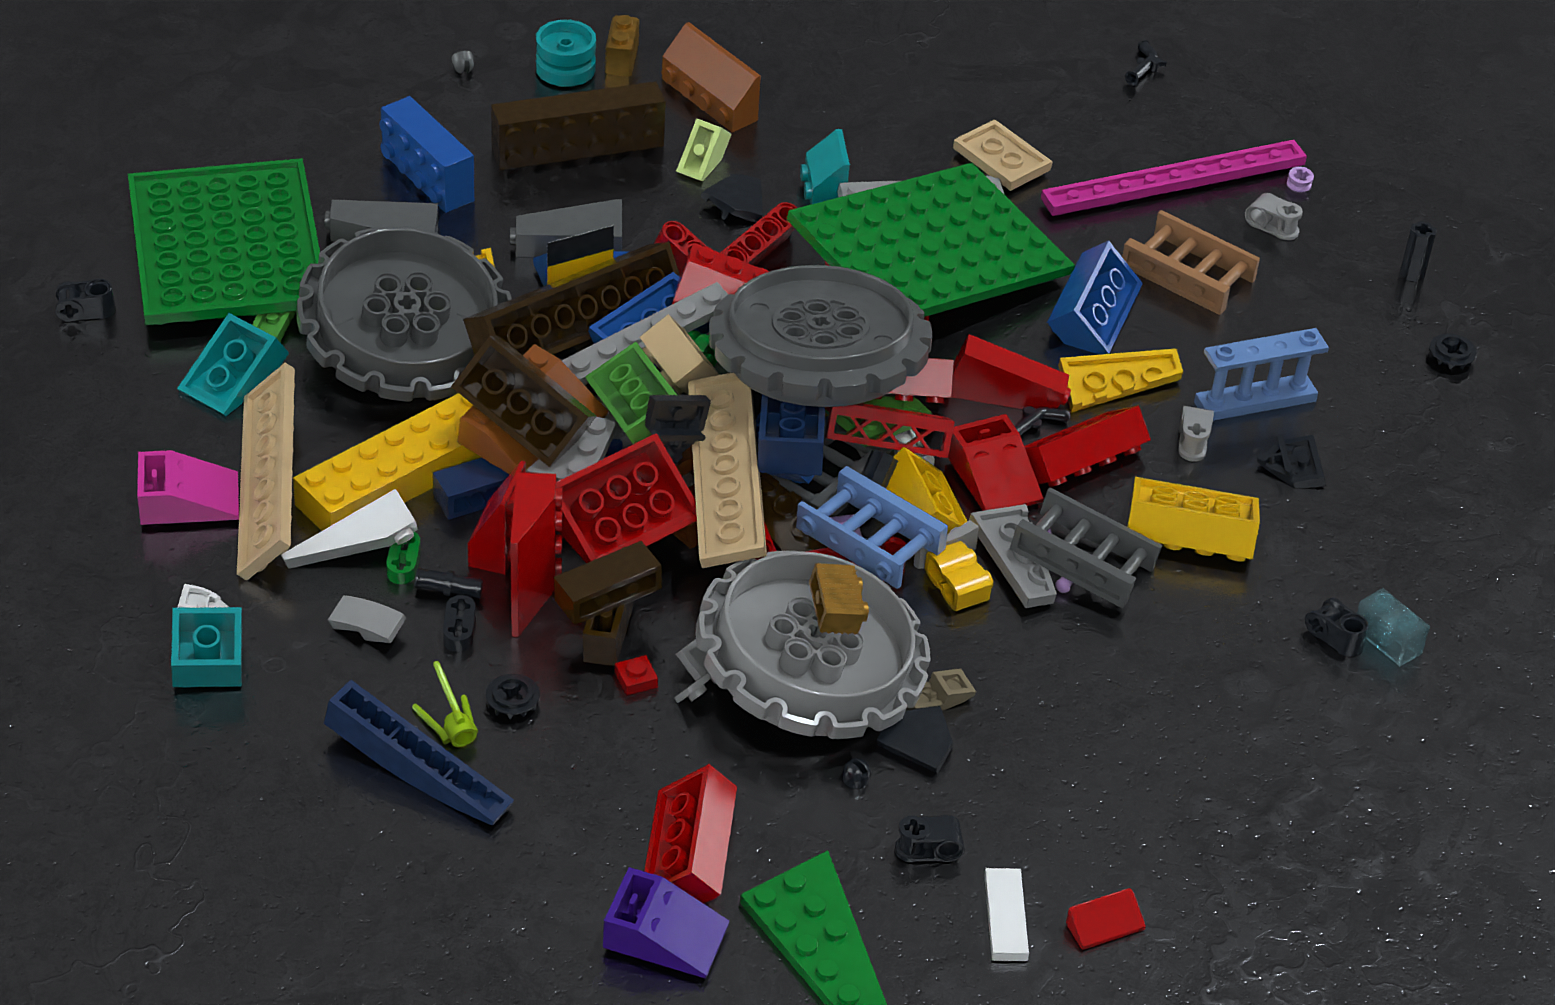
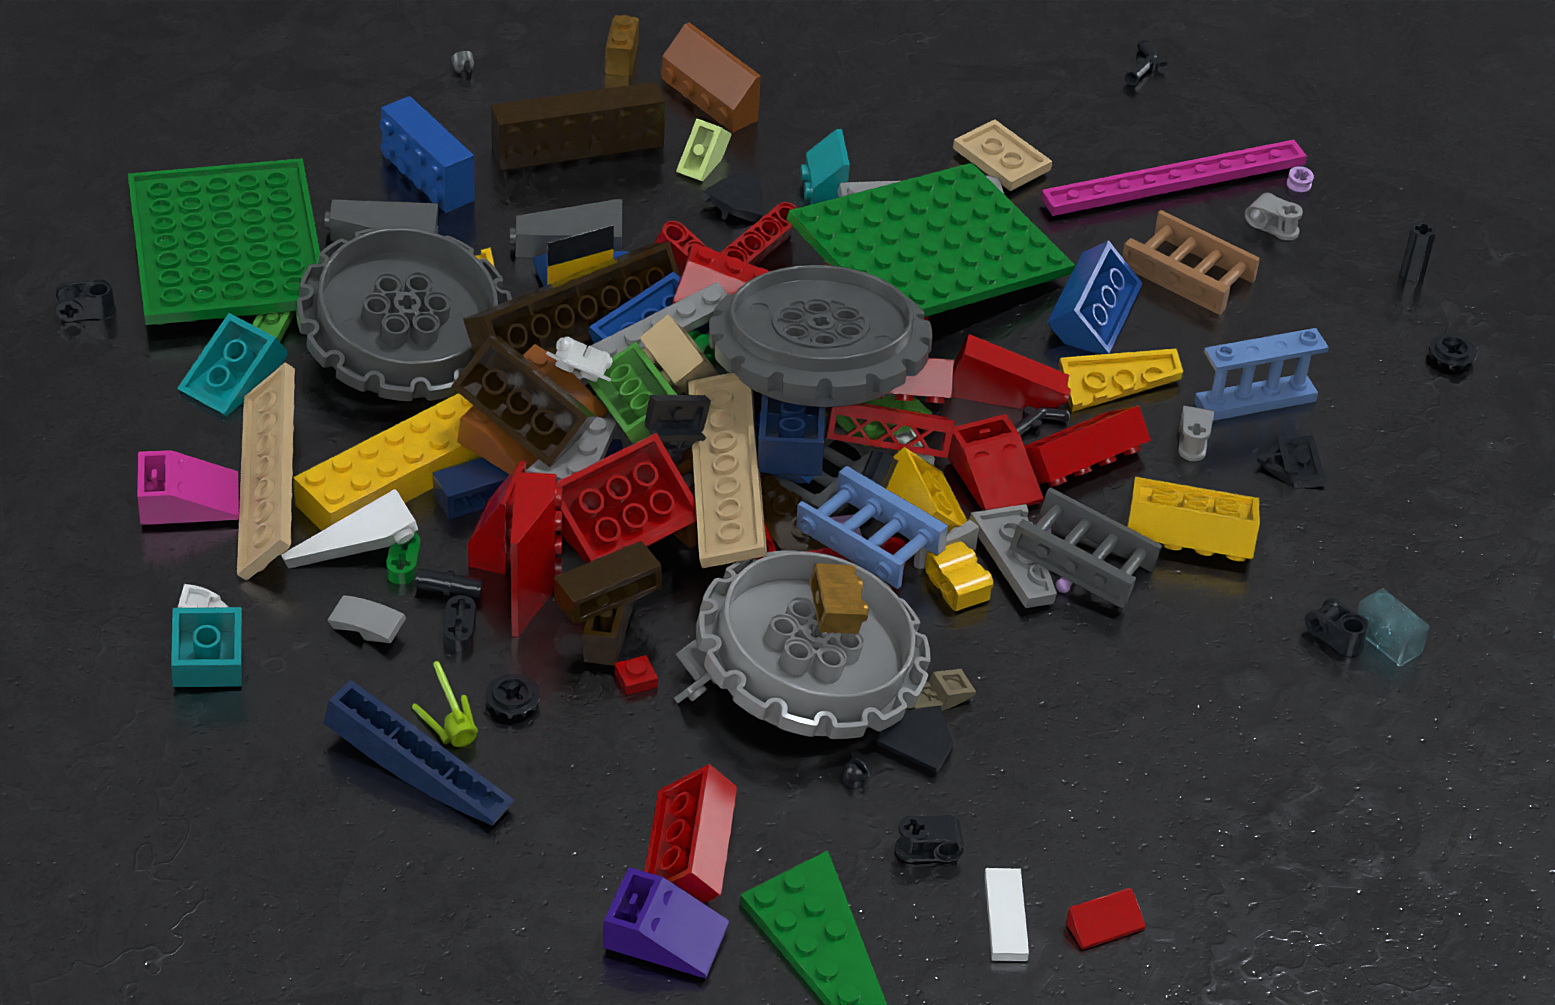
(565, 53): teal wheel -> none
(570, 356): none -> white hinge

